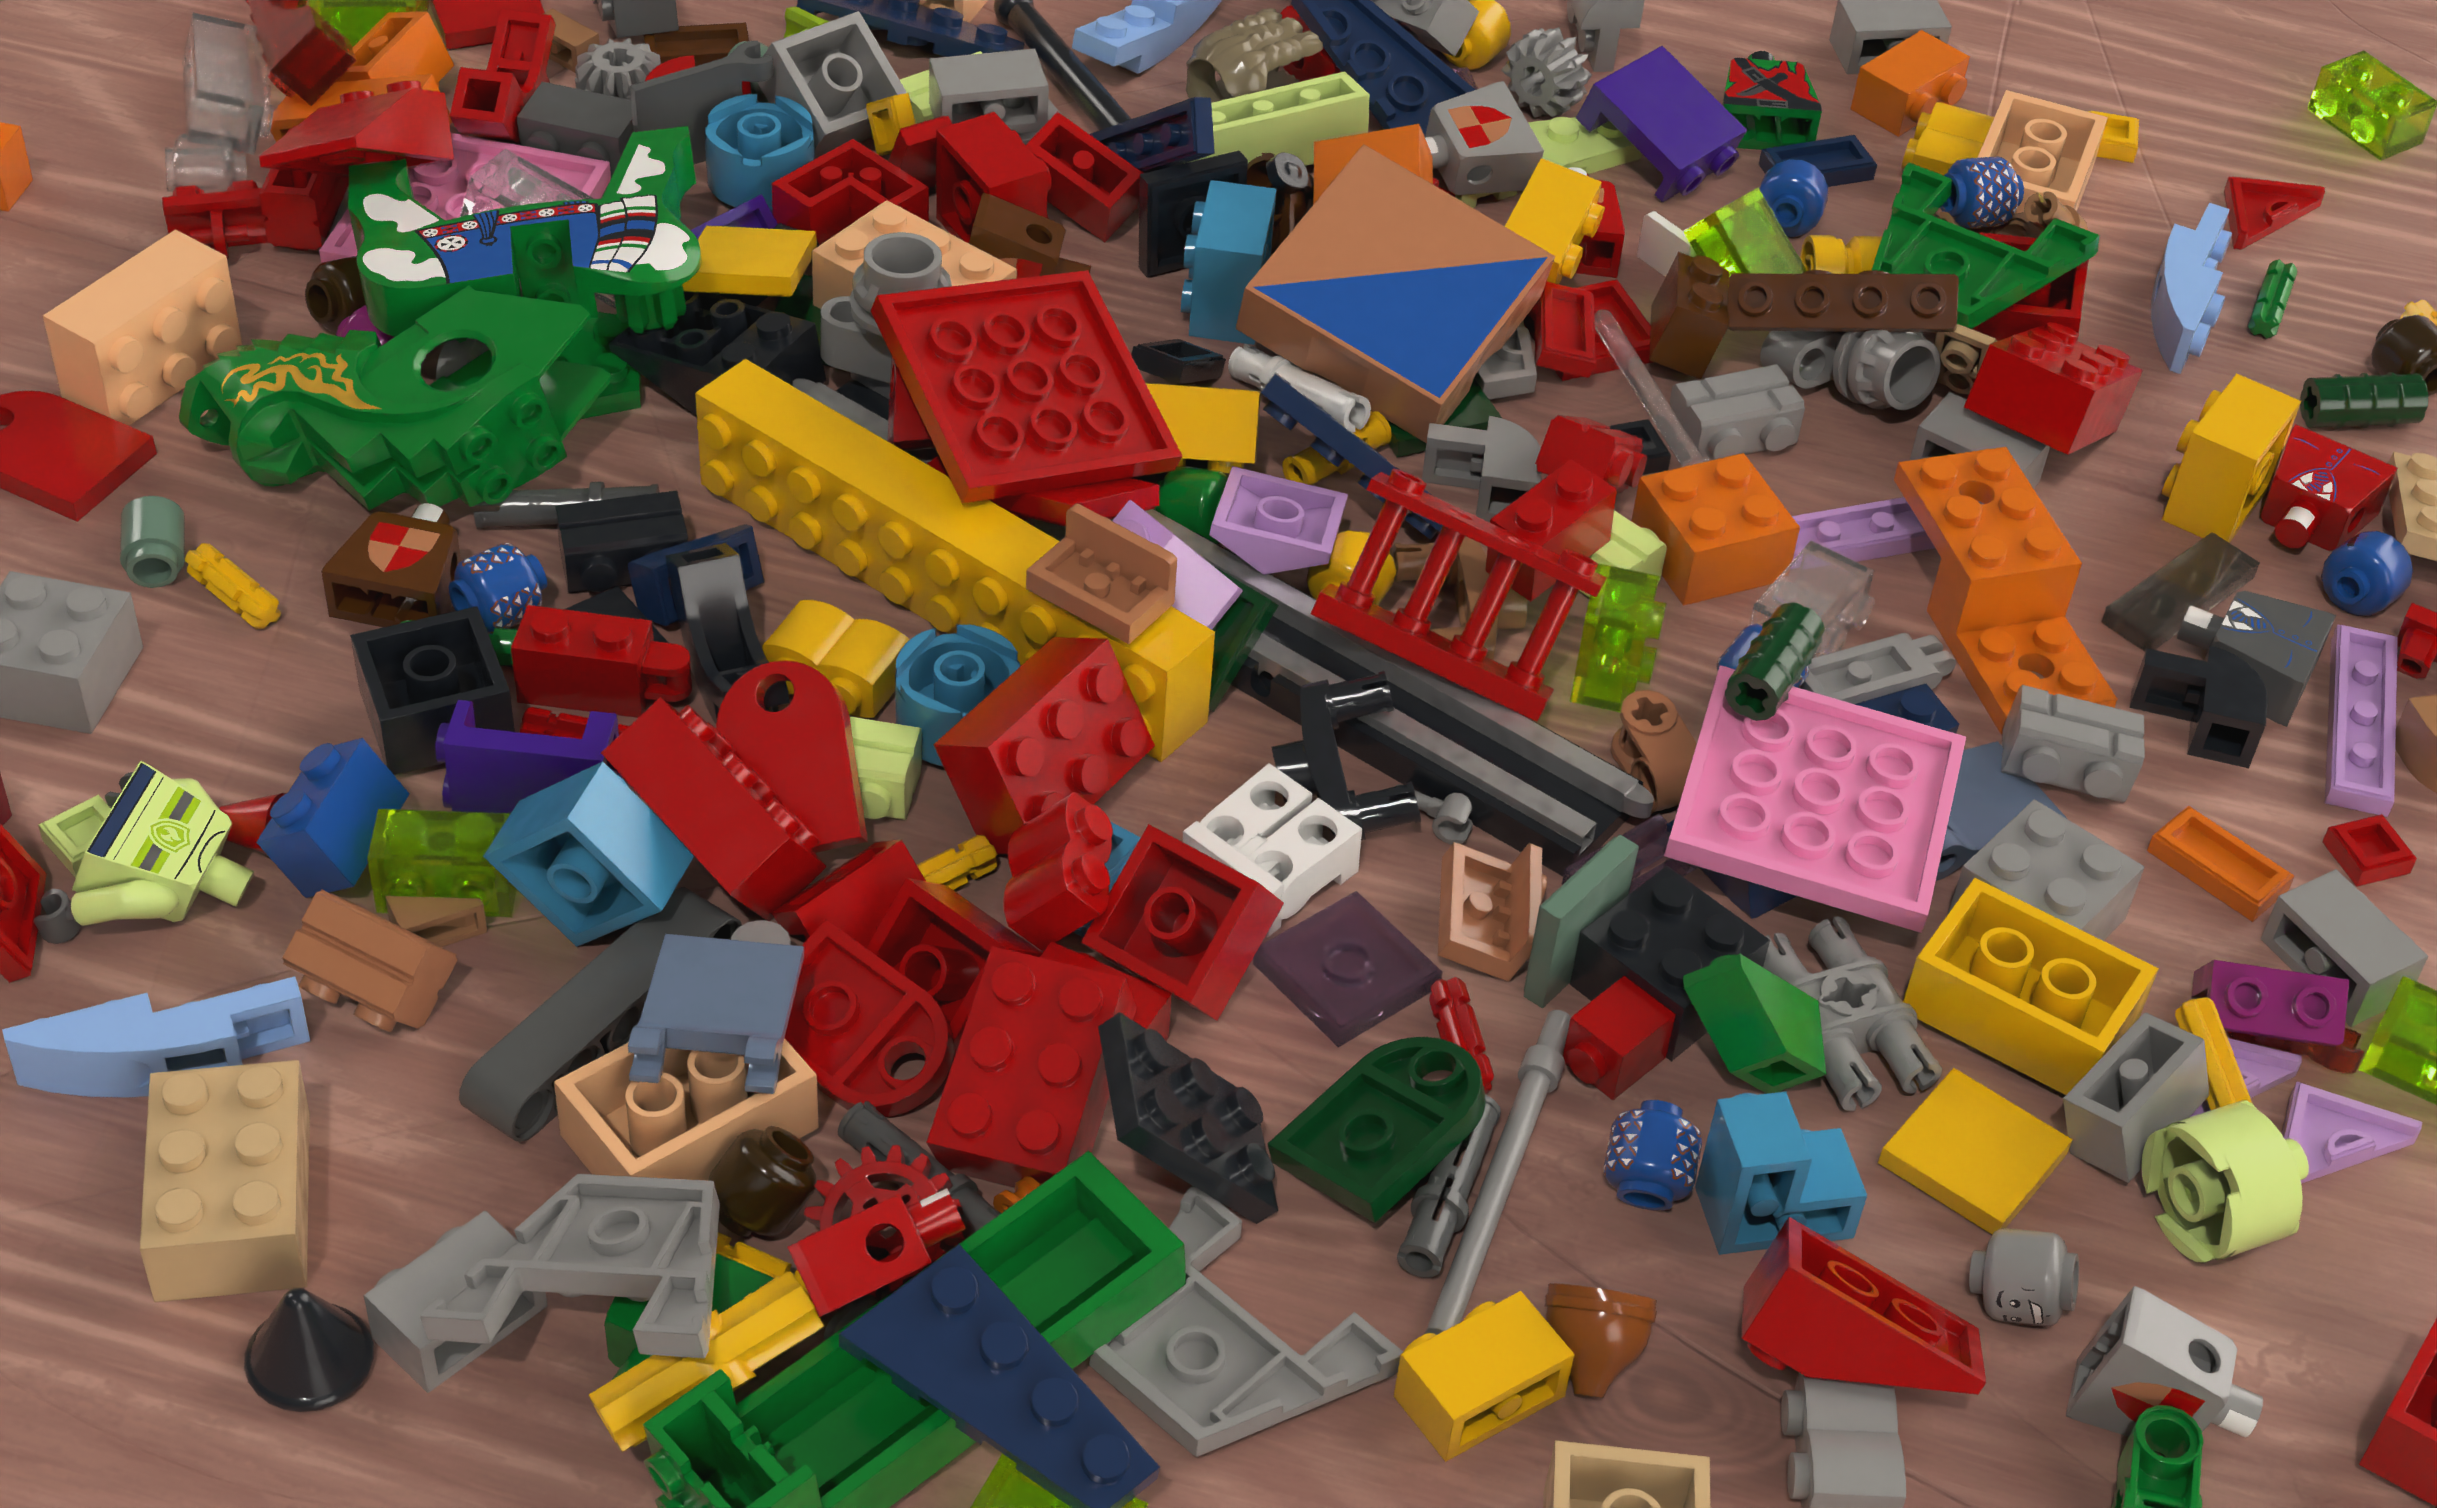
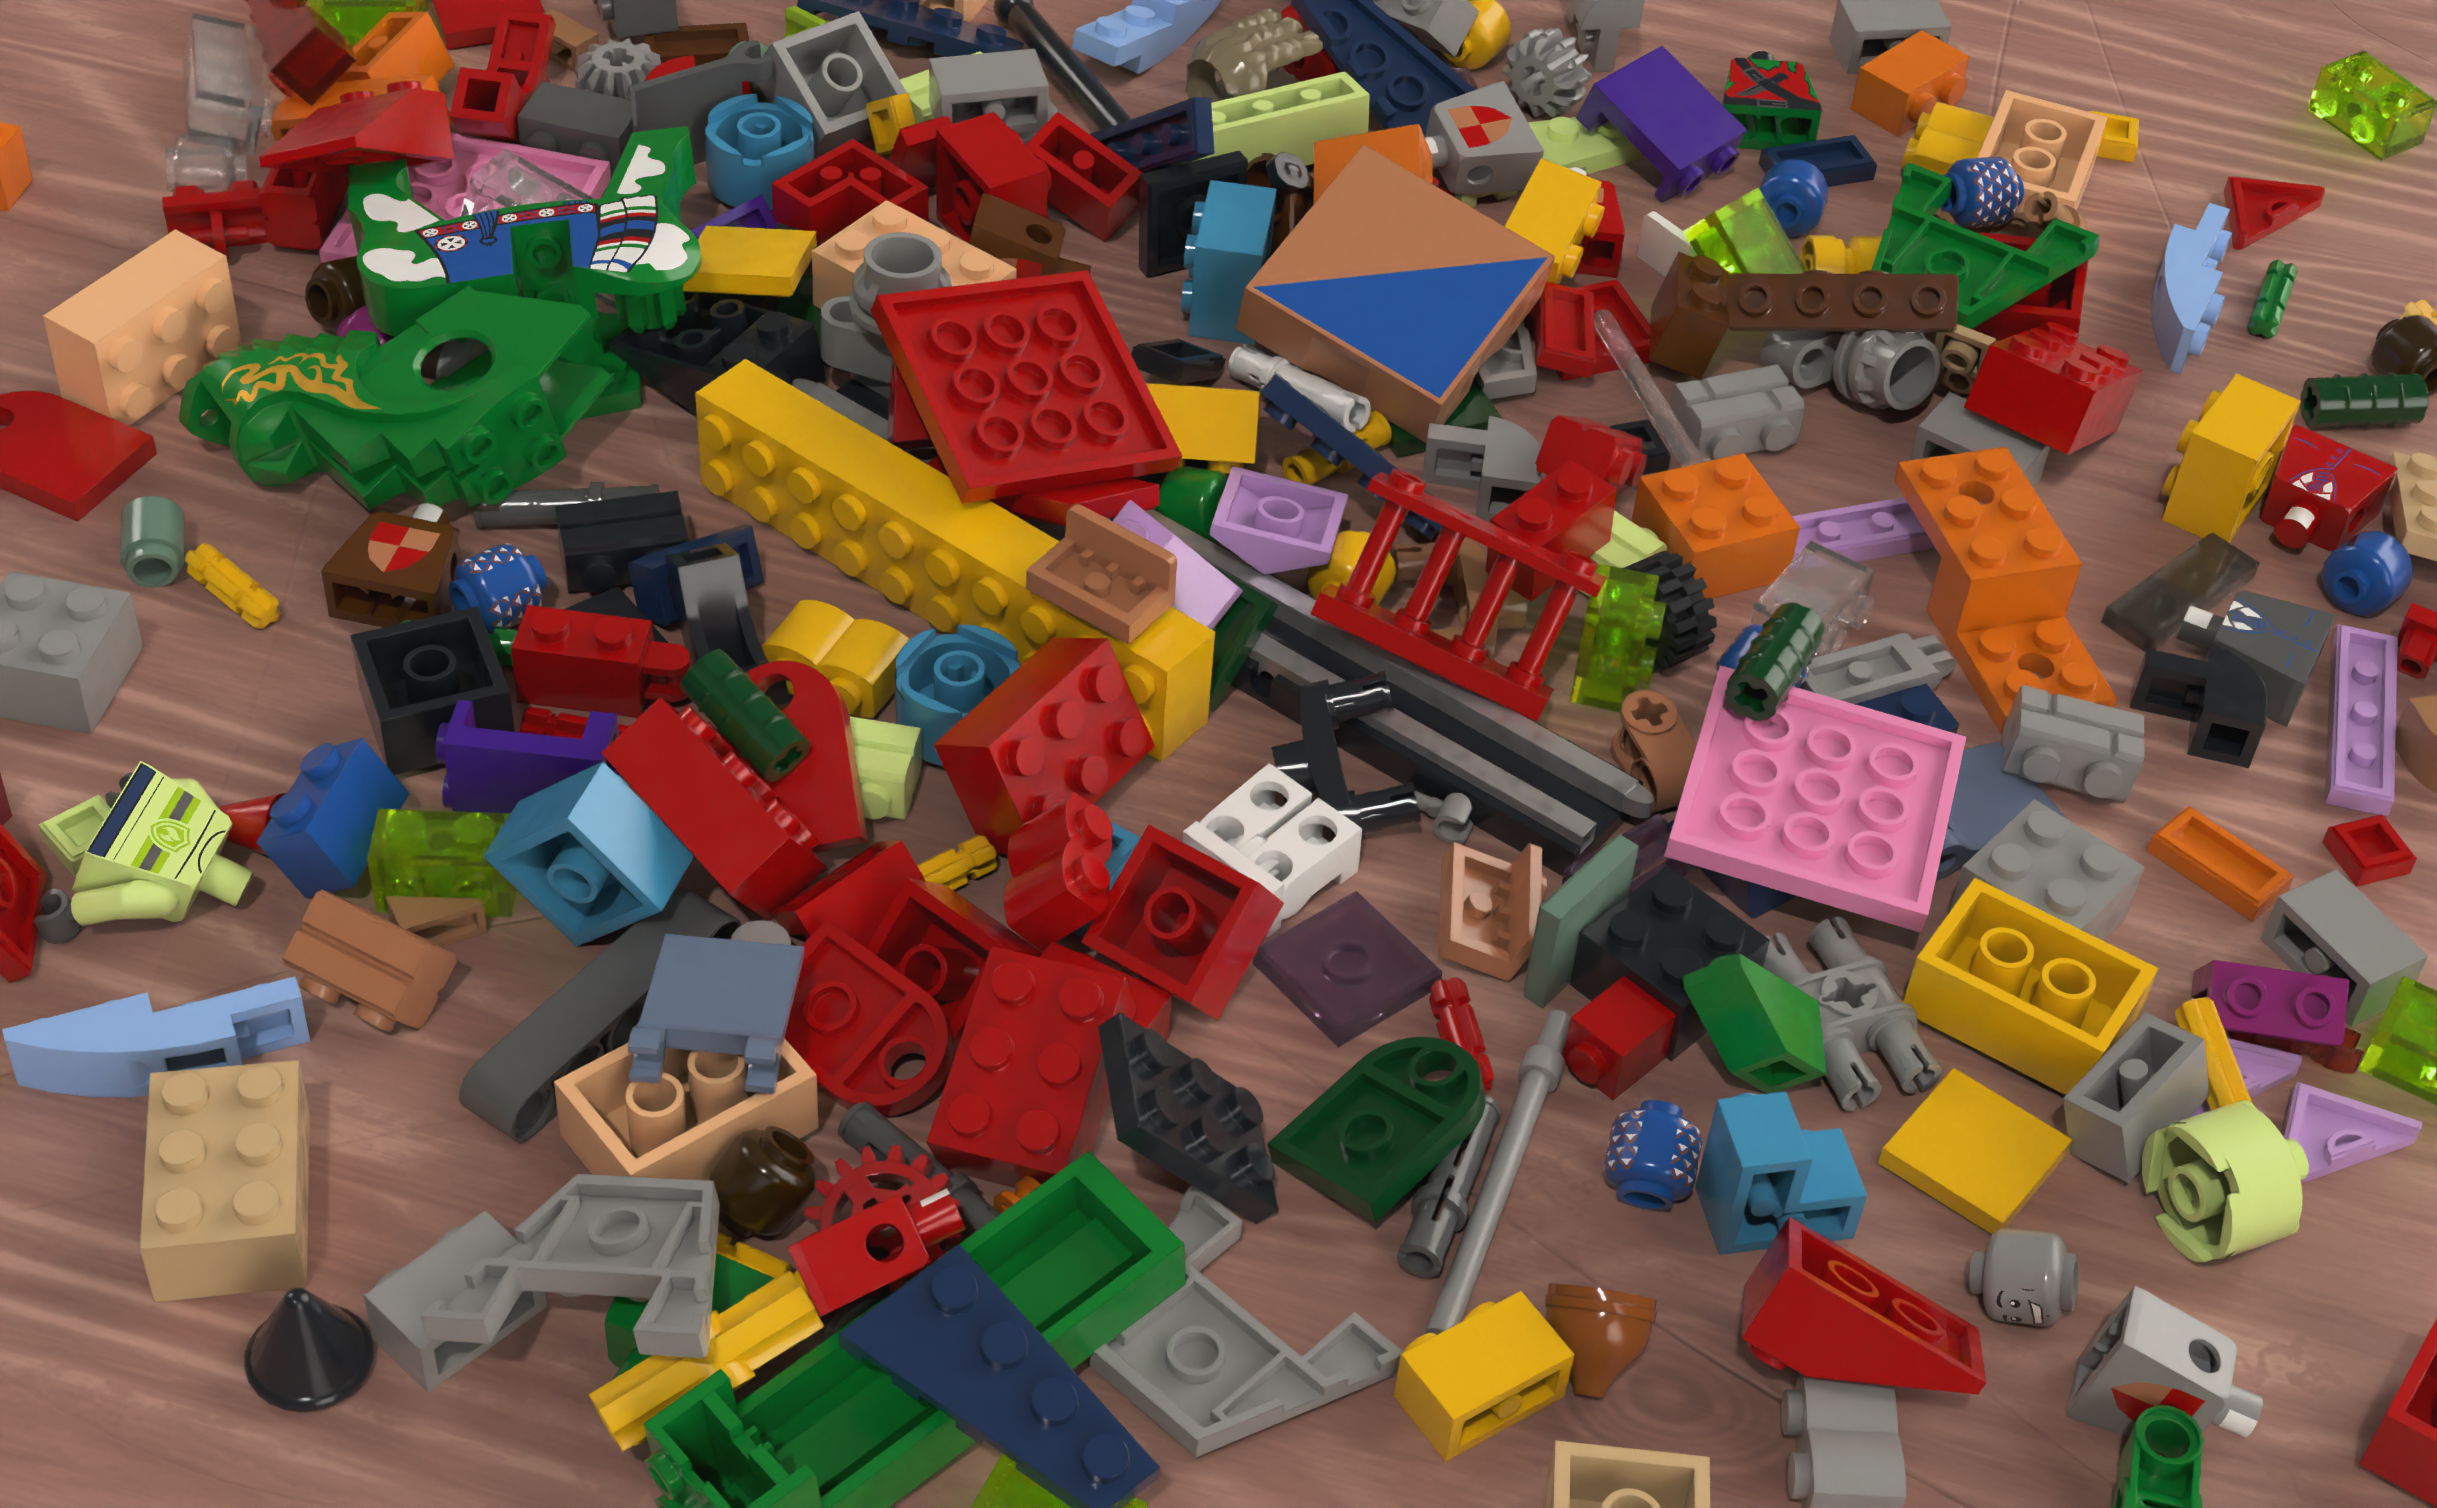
(745, 715): none -> dark green axle
(1686, 617): none -> black tyre

